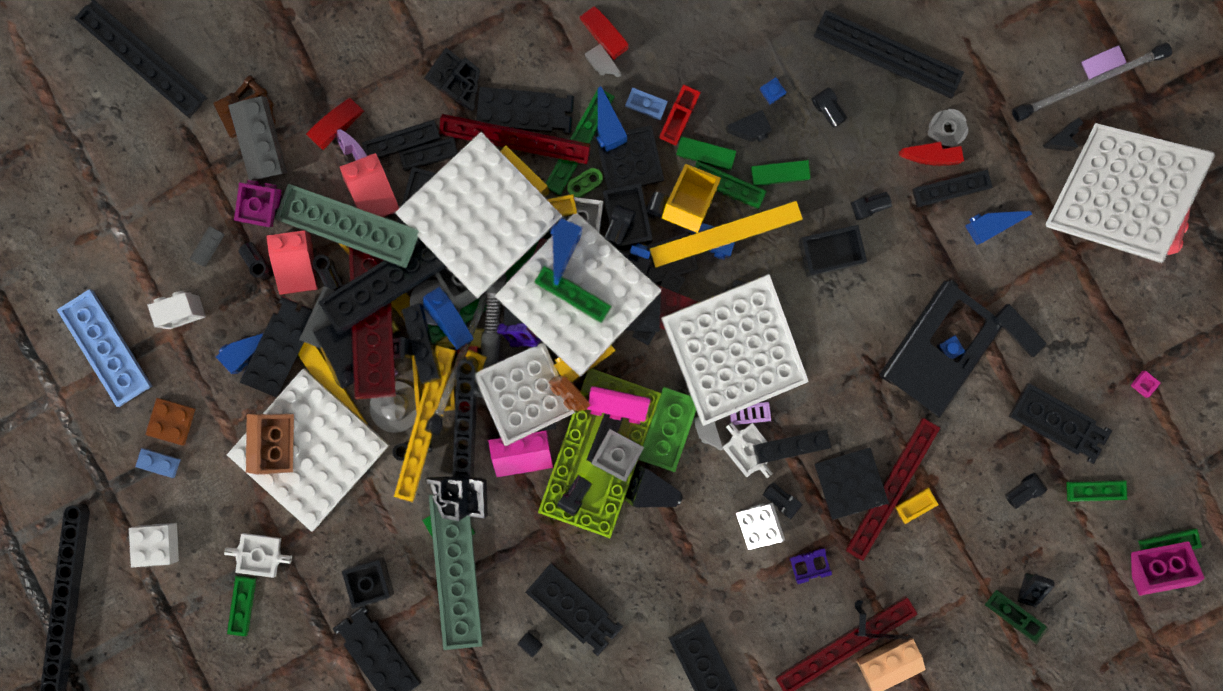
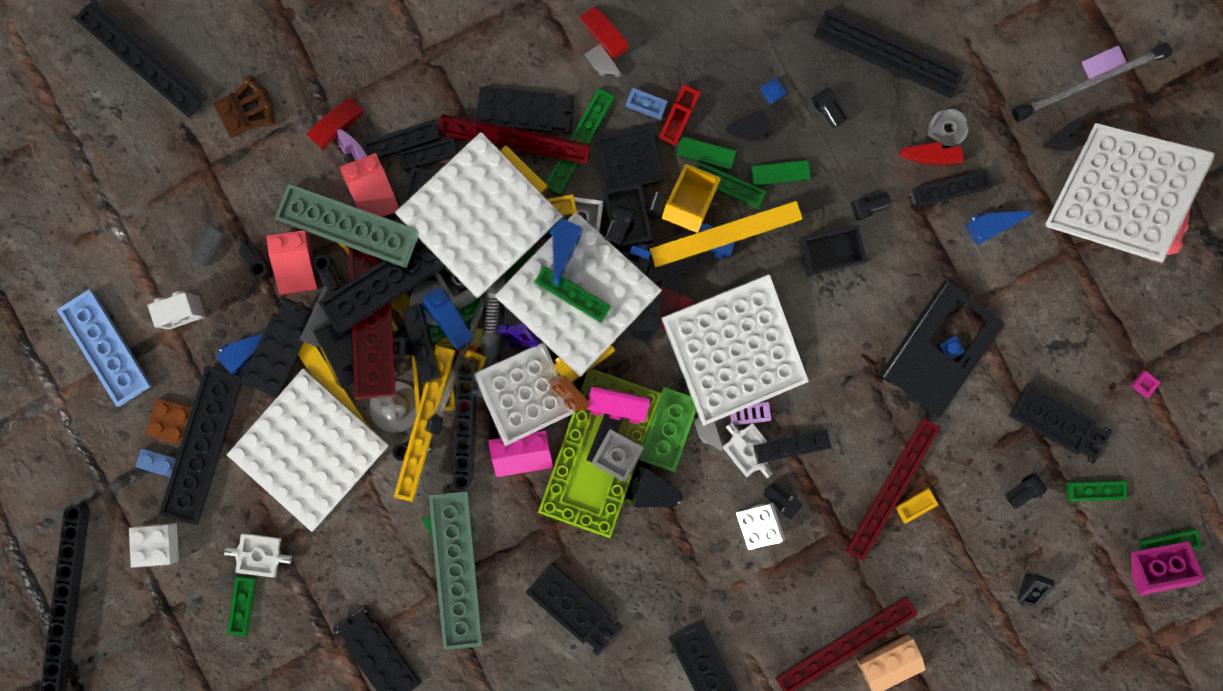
(201, 446): none -> black plate
(257, 138): dark grey slope -> none
(257, 203): magenta plate -> none
(269, 443): nougat slope -> none
(367, 582): black brick -> none
(455, 78): black slope -> none
(459, 496): black slope -> none
(530, 643): black piece -> none
(572, 500): black piece -> none
(584, 183): bright green plate -> none
(609, 127): blue slope -> none
(811, 571): dark purple piece -> none
(851, 483): black plate -> none
(862, 625): black piece -> none
(1016, 617): dark green slope -> none
(1020, 330): black tile -> none

